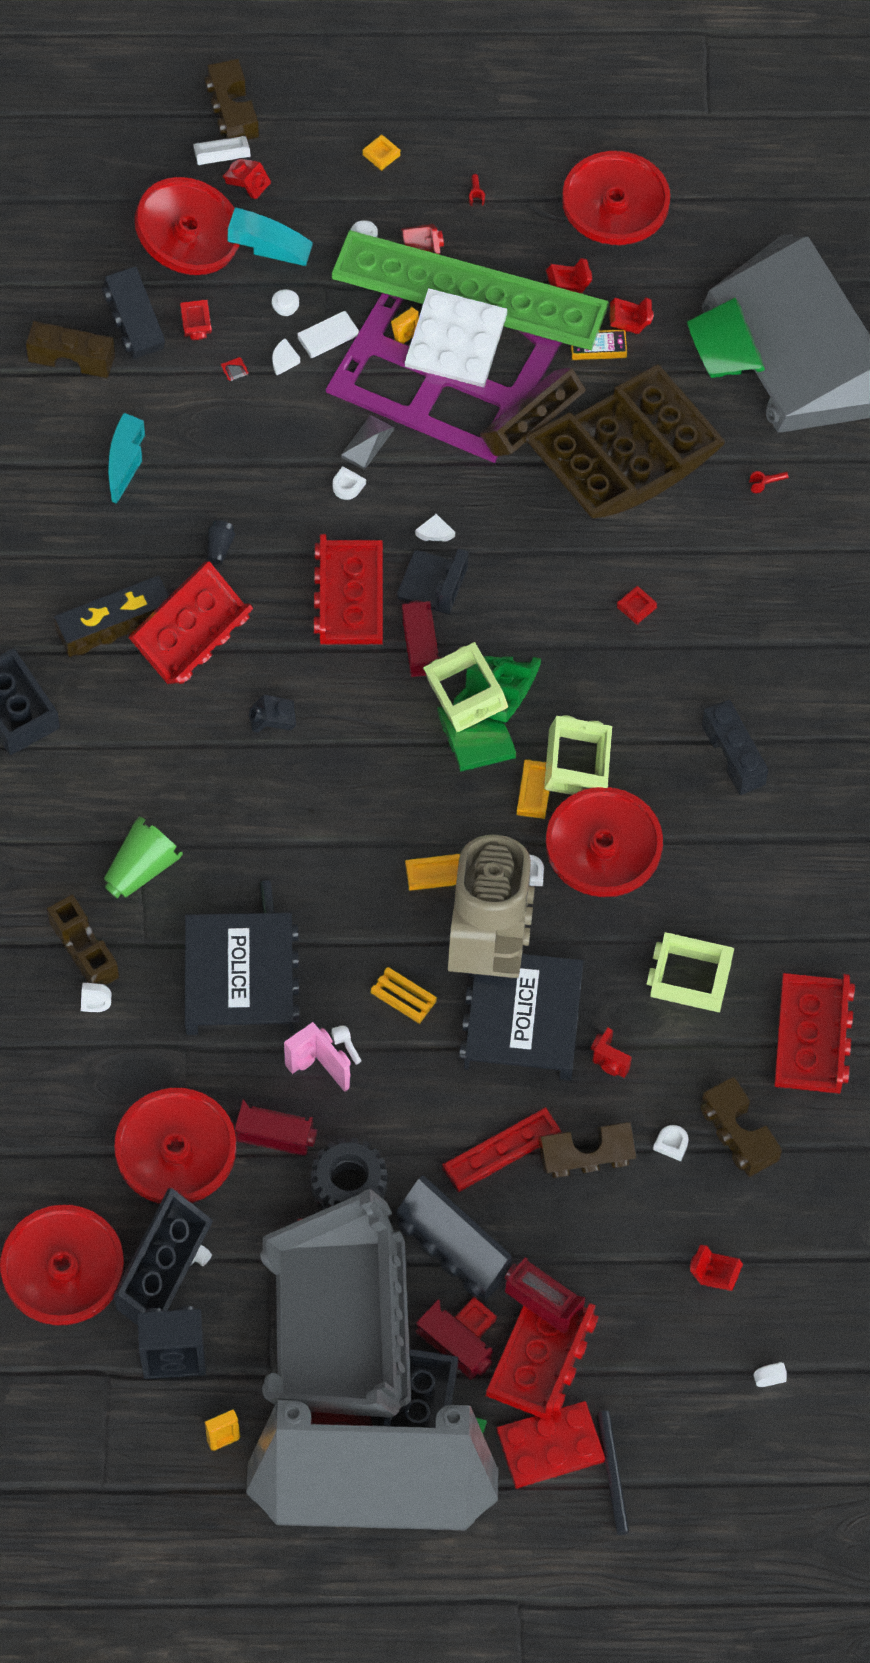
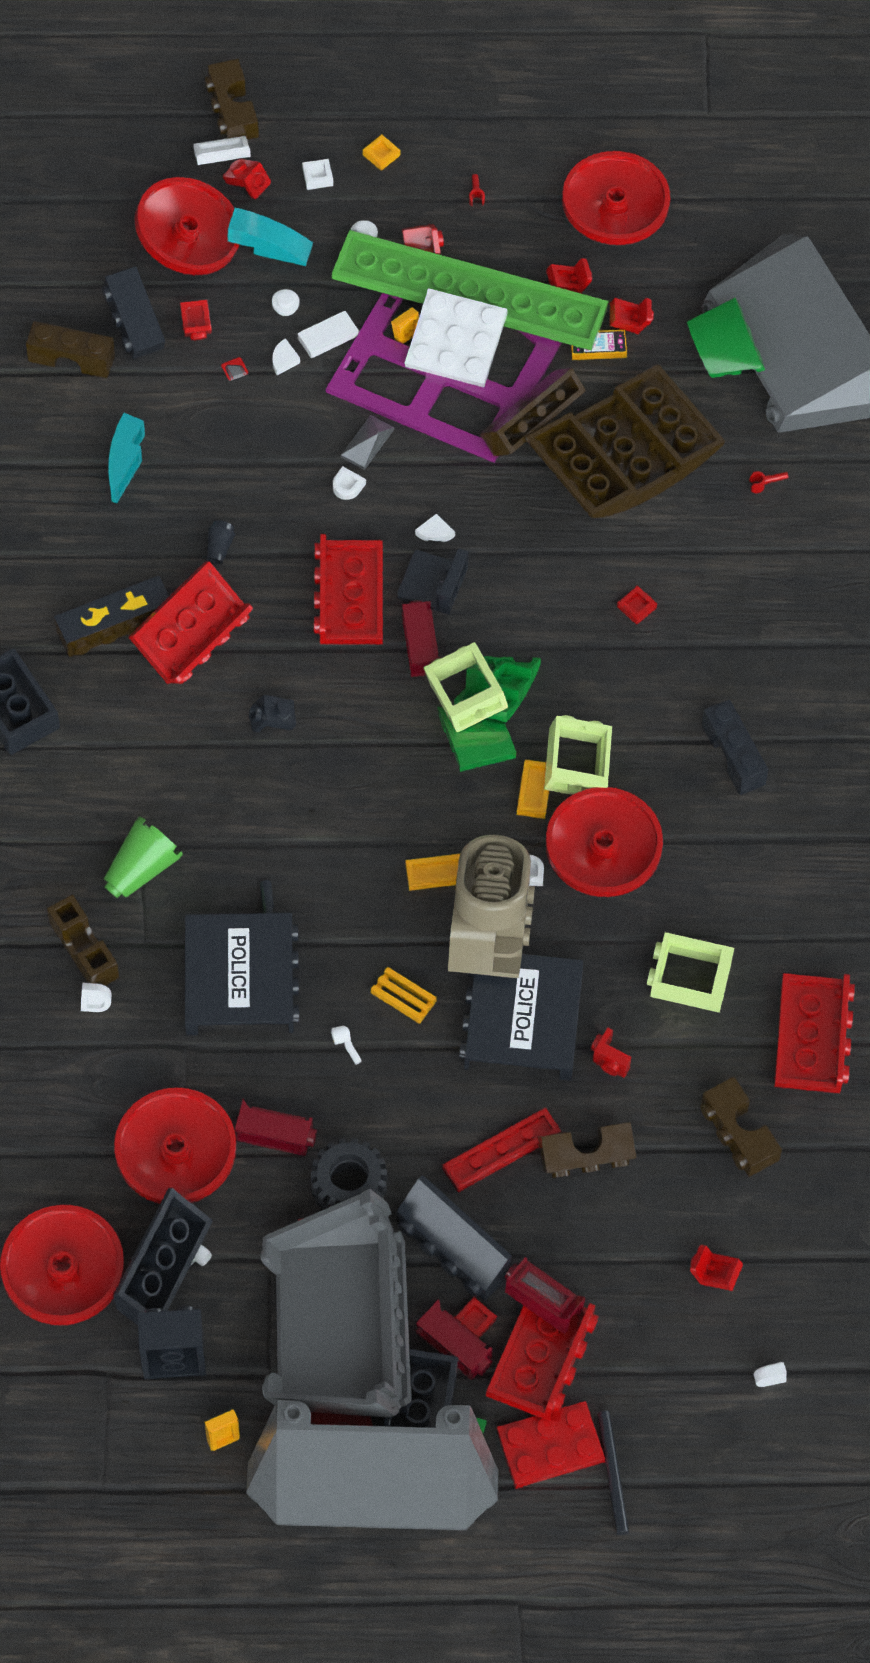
(316, 1043): bright pink bracket -> none
(317, 174): none -> white tile
(672, 1142): white tile -> none

